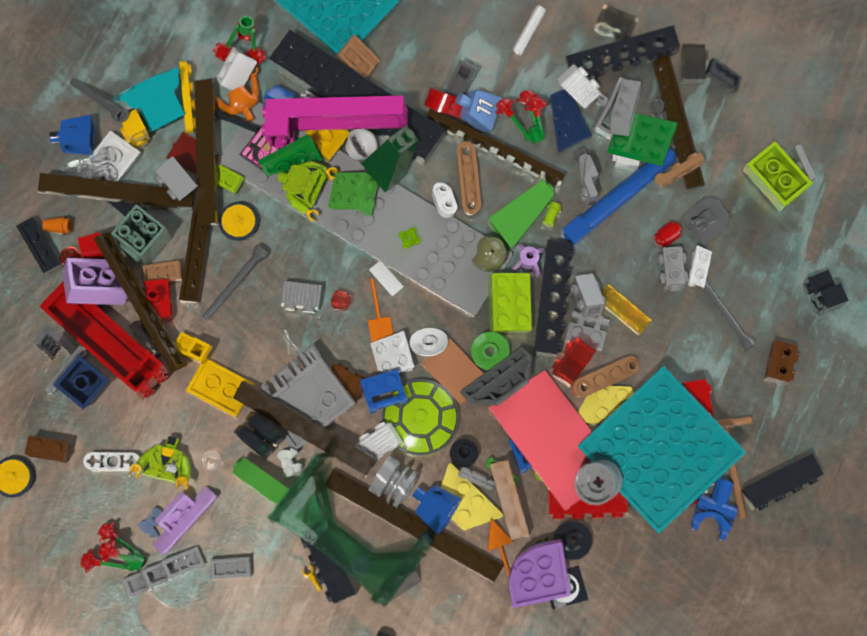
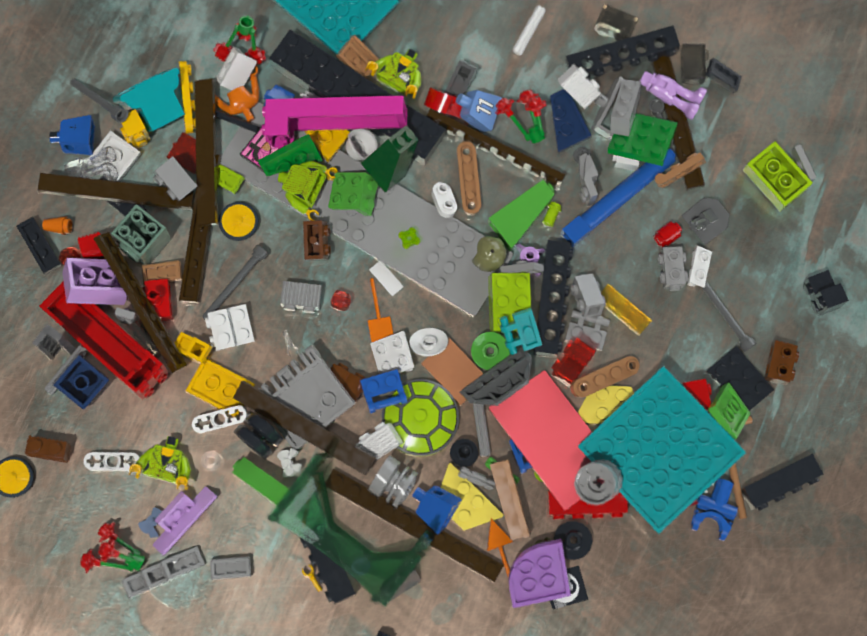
(126, 315): none -> light grey plate
(229, 327): none -> white plate
(235, 420): none -> white beam
(316, 240): none -> reddish brown brick
(398, 72): none -> torso
(481, 429): none -> light grey axle
(523, 267): none -> light grey plate
(526, 329): none -> teal plate
(666, 90): none -> lavender piece
(729, 410): none -> bright green plate
(742, 377): none -> black plate

